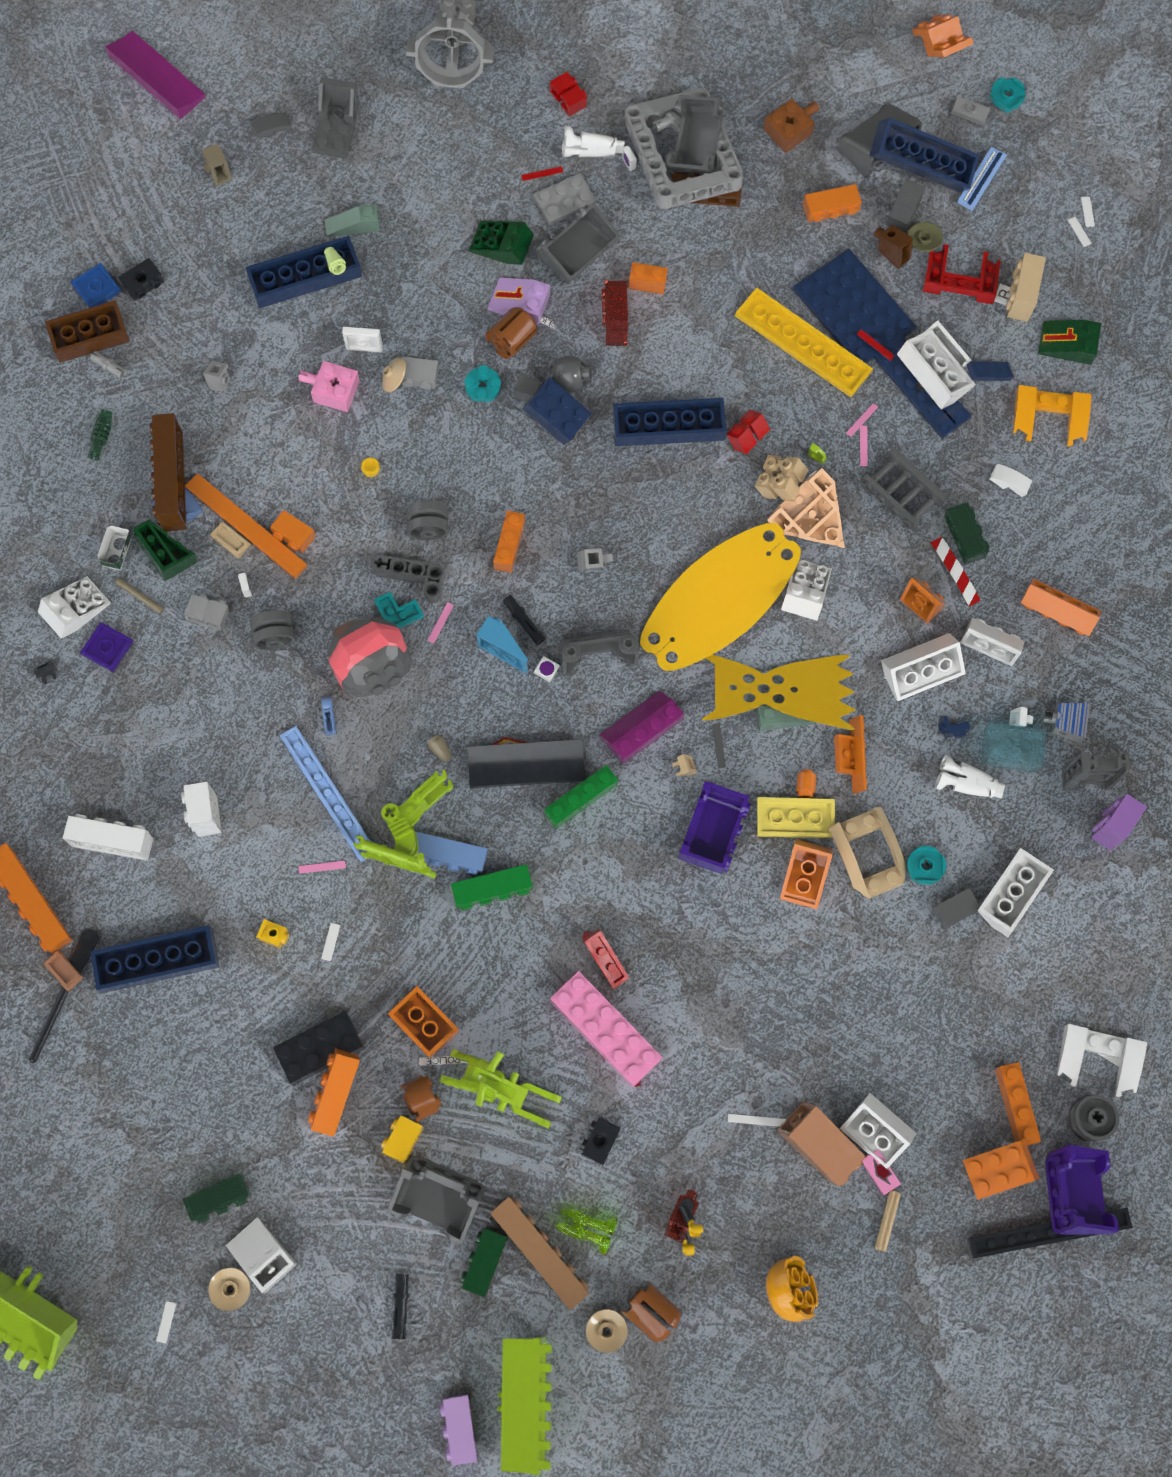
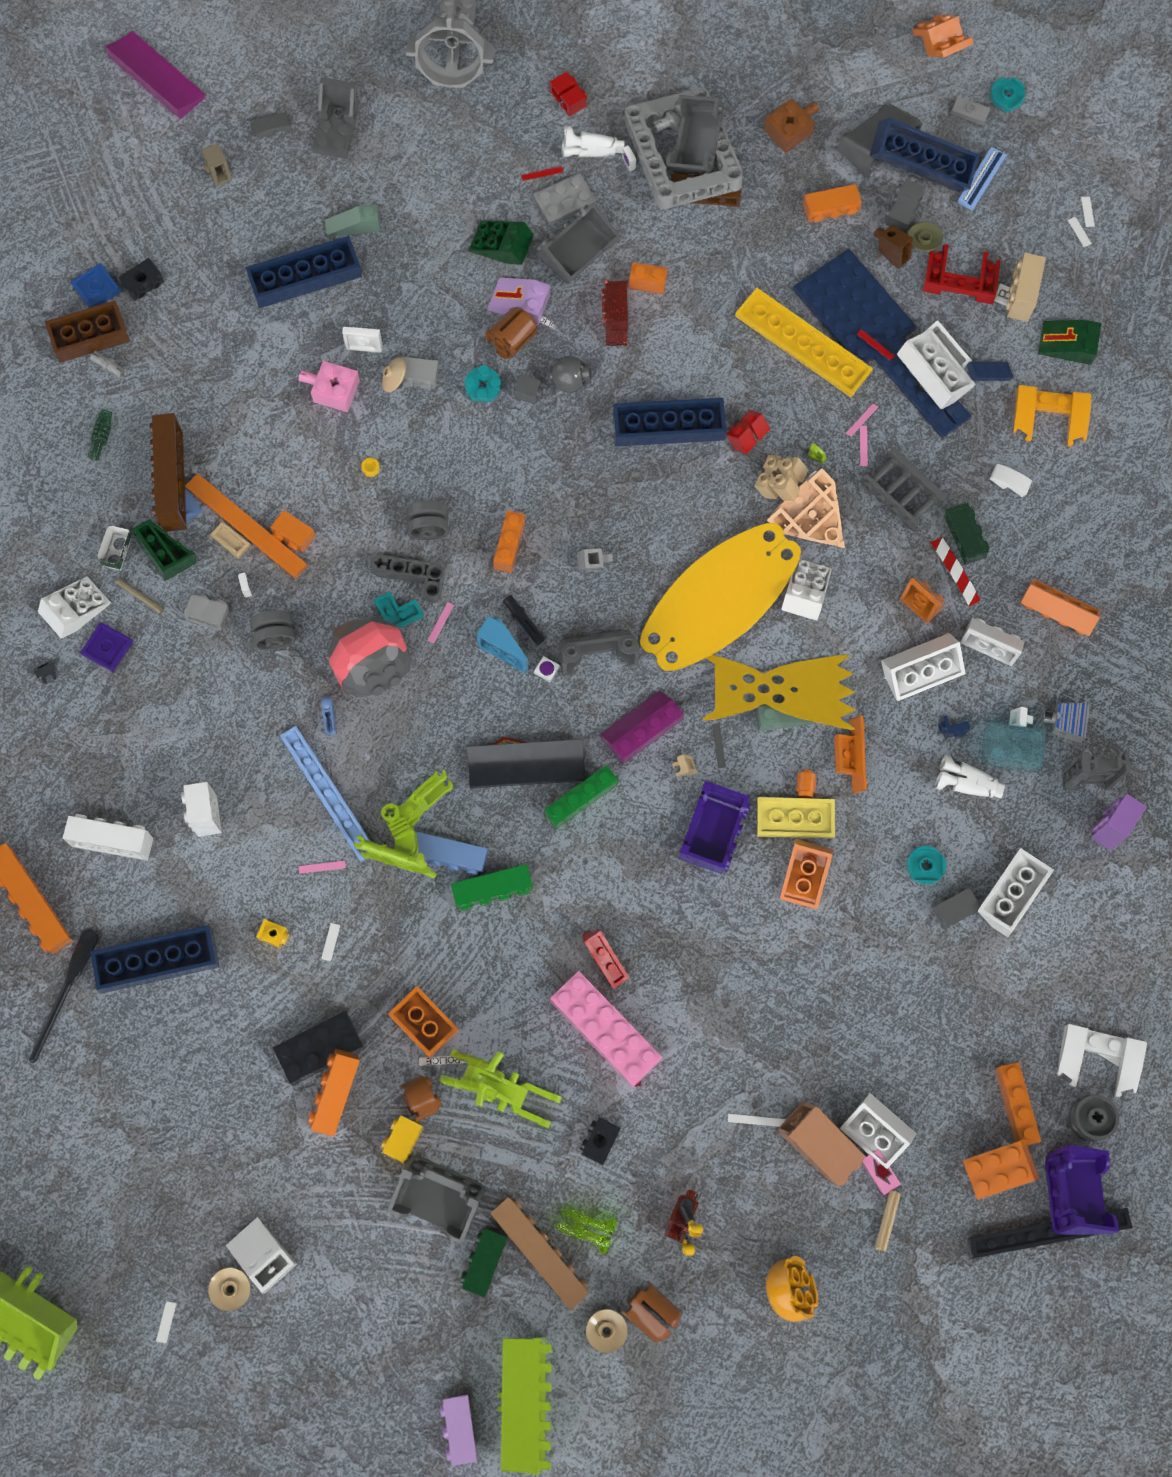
(63, 970): nougat tile -> none
(217, 1199): clear green brick -> none
(219, 379): light grey brick -> none
(335, 261): yellowish green cone -> none
(400, 1306): black pin -> none
(439, 748): dark tan cone -> none
(557, 411): dark blue brick -> none
(858, 827): tan wedge -> none

